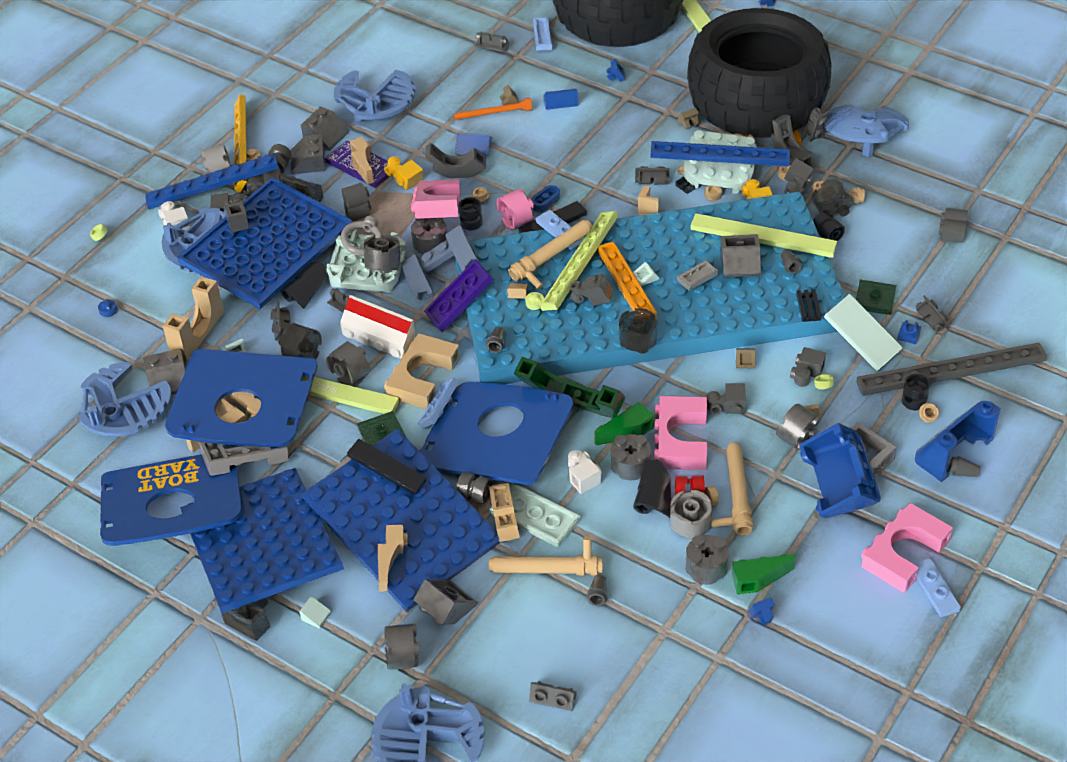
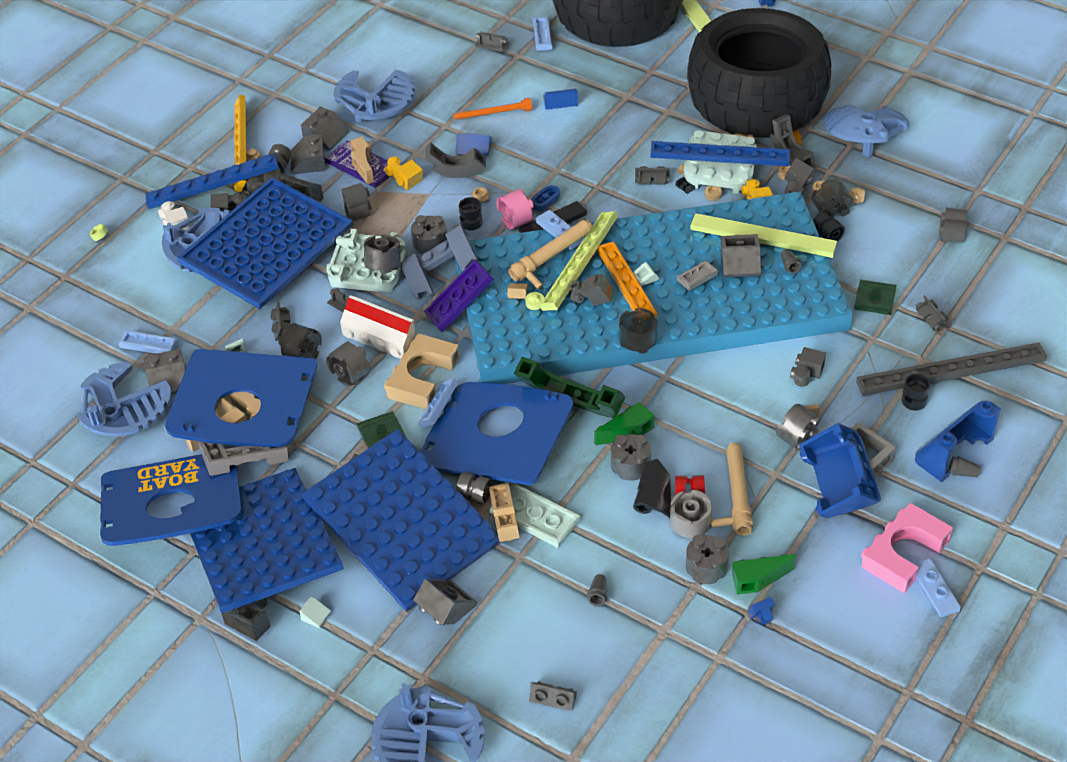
(107, 308): blue tile -> none
(147, 342): none -> light blue plate
(208, 311): tan arch -> none
(215, 158): light grey brick -> none
(236, 215): dark grey brick -> none
(305, 284): black panel -> none
(352, 395): yellowish green tile -> none
(369, 225): light grey piece -> none
(386, 466): black tile -> none
(388, 552): tan slope -> none
(401, 646): flat silver brick -> none
(436, 198): bright pink arch -> none
(496, 340): dark grey cone -> none
(509, 96): dark tan tile -> none
(576, 565): tan cylinder -> none
(583, 472): white brick -> none
(615, 71): blue tile -> none
(647, 204): tan panel -> none
(674, 452): bright pink arch -> none
(688, 116): dark tan tile -> none
(712, 493): tan tile -> none
(731, 402): dark grey brick -> none
(745, 357): dark tan tile -> none
(807, 295): black tile -> none
(816, 124): dark grey hinge -> none
(823, 381): yellowish green tile -> none
(863, 332): light aqua tile -> none
(909, 332): blue tile -> none
(928, 412): tan plate -> none

